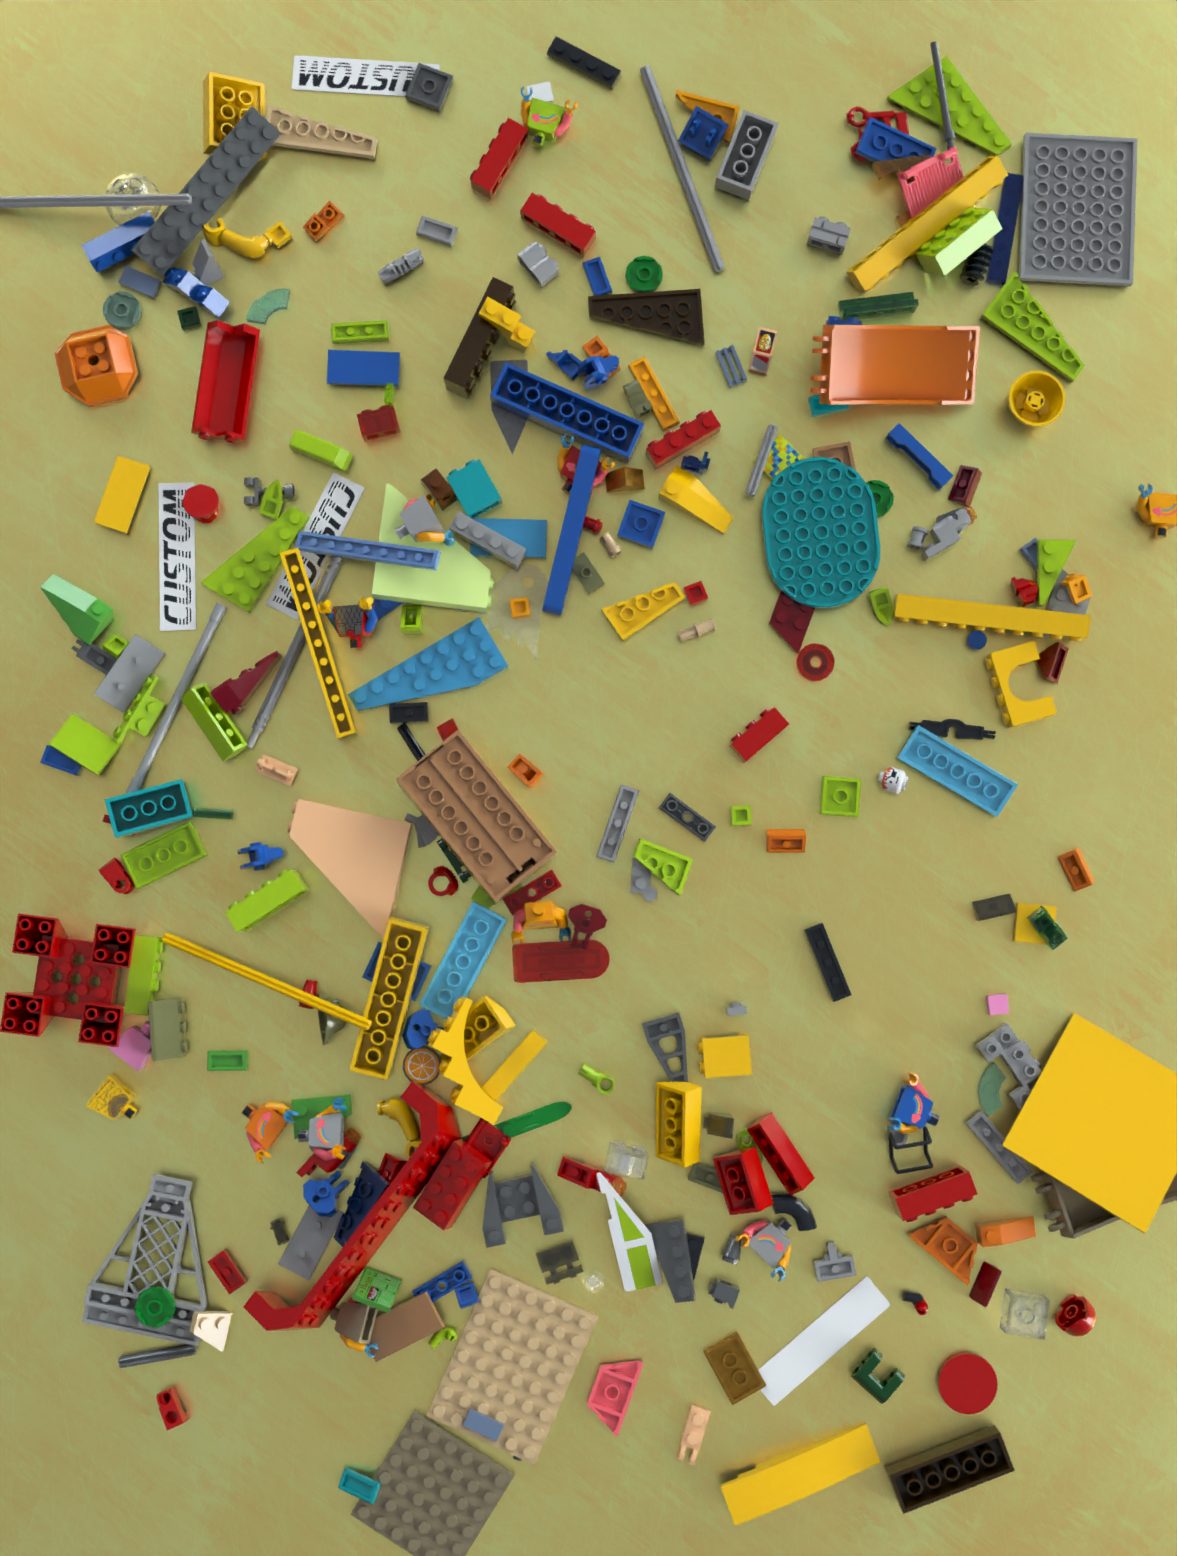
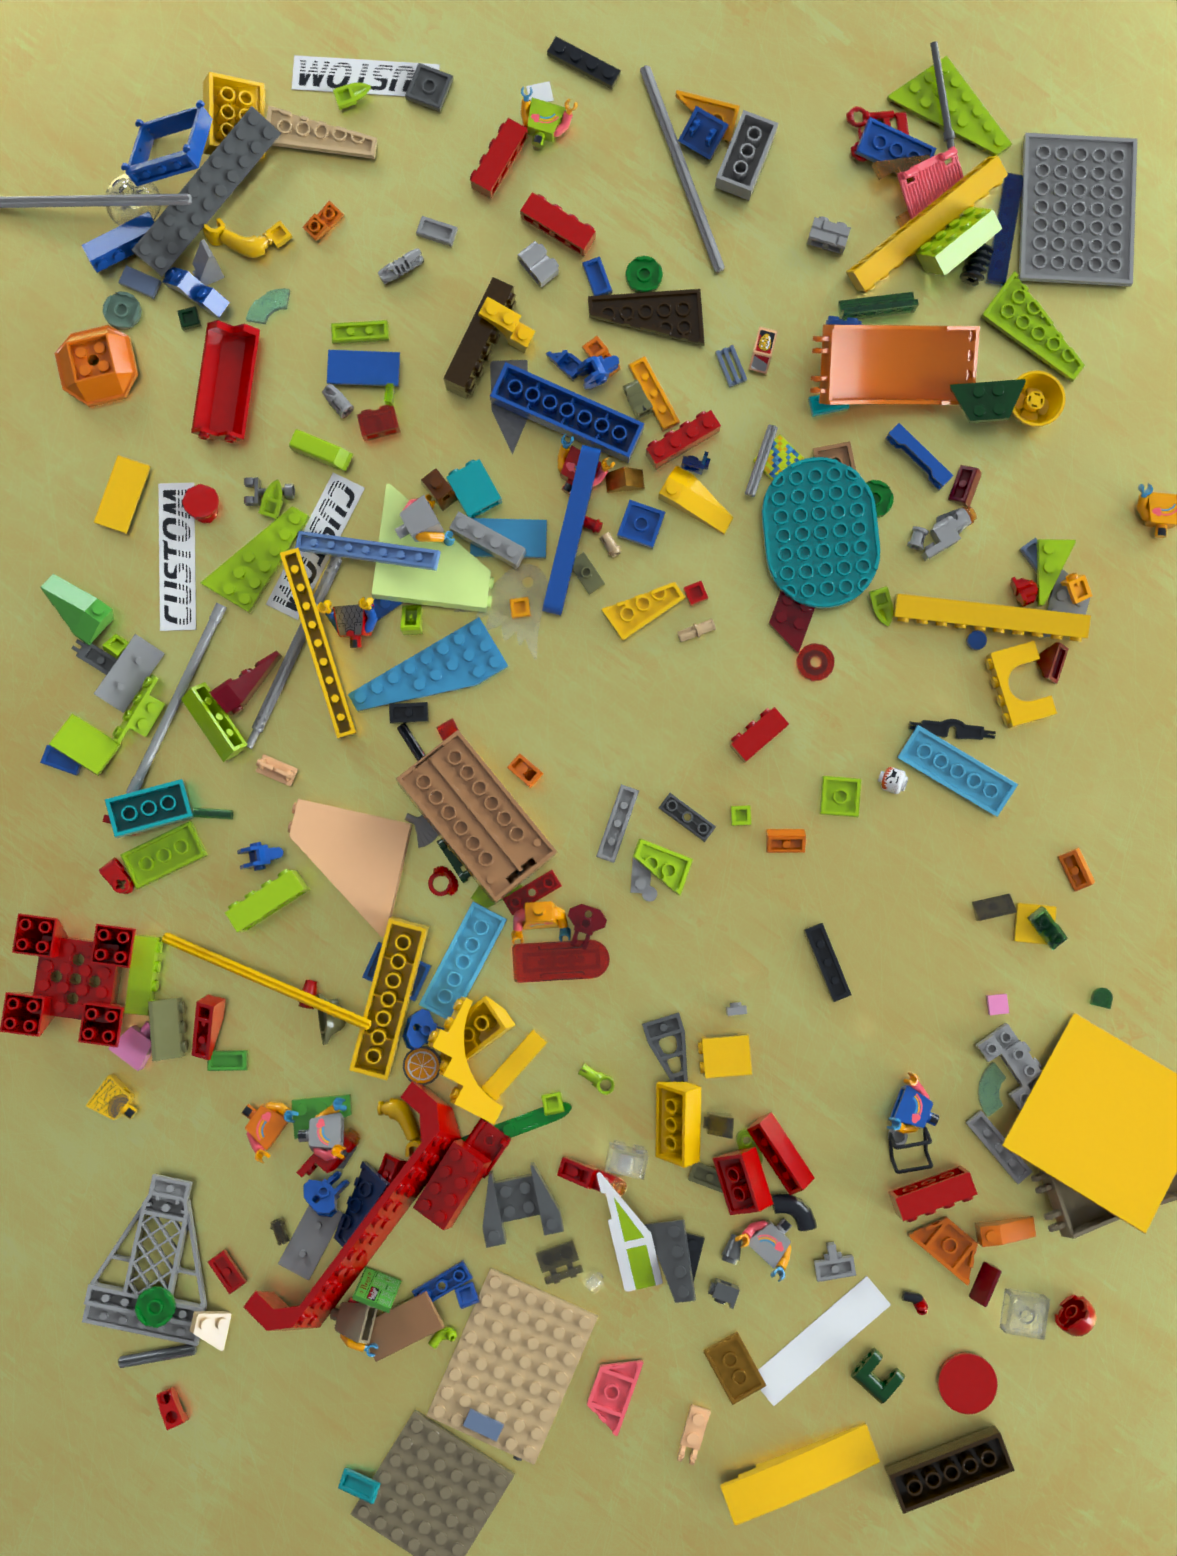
(144, 171): none -> blue window
(207, 1024): none -> red slope
(337, 401): none -> light grey hinge
(350, 94): none -> lime plate
(552, 1103): none -> lime tile
(988, 399): none -> dark green wing
(1102, 997): none -> clear green tile

